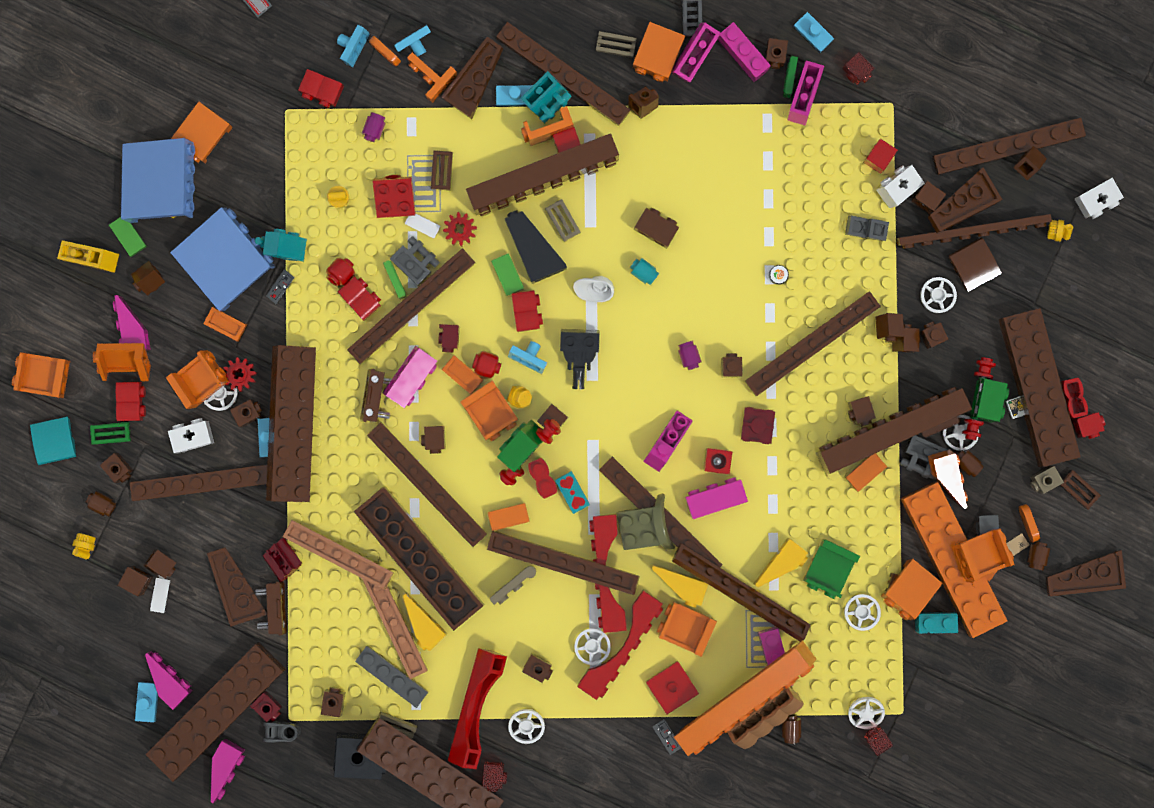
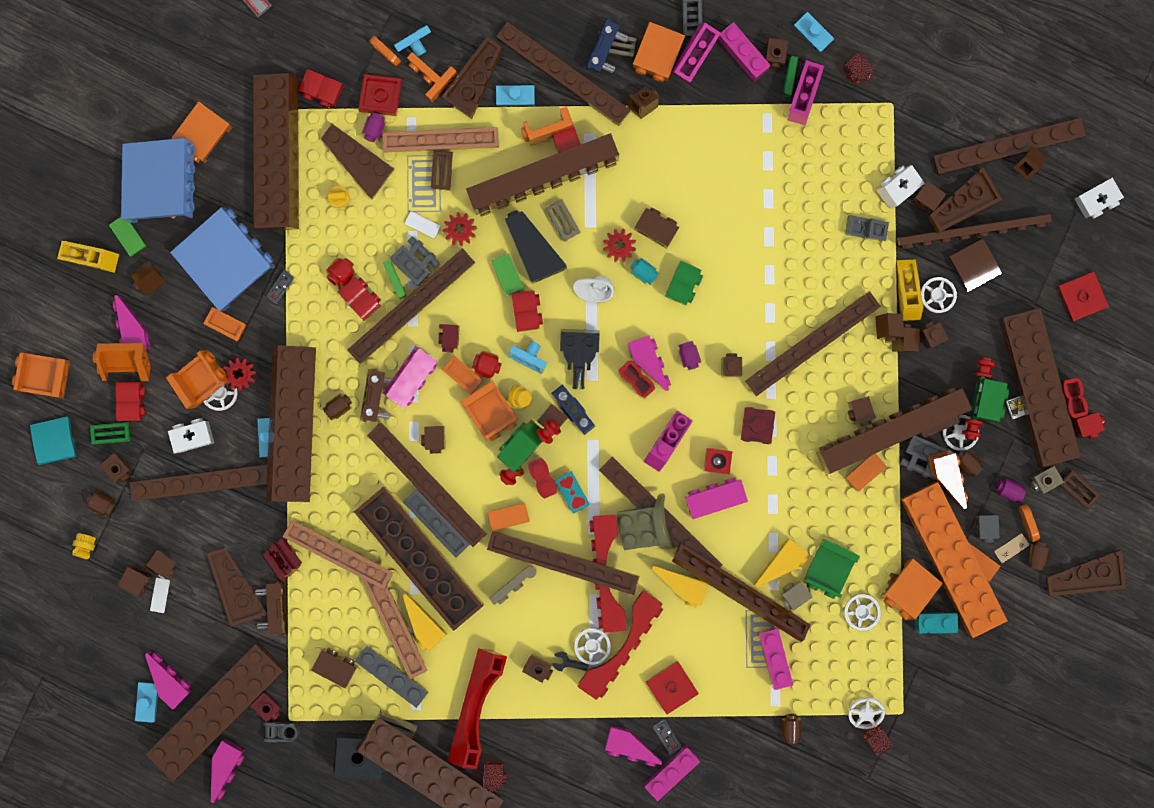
(246, 413): reddish brown brick -> none
(276, 152): none -> reddish brown brick
(283, 245): teal brick -> none
(333, 702): reddish brown brick -> none
(334, 667): none -> reddish brown brick
(337, 406): none -> reddish brown brick
(353, 45): medium azure tile -> none
(361, 163): none -> reddish brown wing
(380, 95): none -> red plate
(394, 196): red plate -> none
(436, 523): none -> dark grey plate
(440, 140): none -> nougat plate
(526, 726): white wheel -> none
(546, 97): teal brick -> none
(568, 663): none -> black bar
(585, 423): none -> dark blue piece
(602, 46): none -> dark blue piece
(614, 239): none -> red gear
(626, 743): none -> dark pink slope
(640, 383): none -> red brick
(645, 357): none -> dark pink slope
(671, 772): none -> dark pink brick
(683, 283): none -> green brick
(686, 628): orange panel -> none
(745, 698): orange brick -> none
(763, 720): medium nougat brick -> none
(778, 274): tile -> none
(795, 595): none -> dark tan brick
(880, 156): red piece -> none
(909, 290): none -> yellow slope
(983, 555): orange panel -> none
(1010, 490): none -> magenta brick
(1058, 230): yellow piece -> none
(1083, 296): none -> red plate

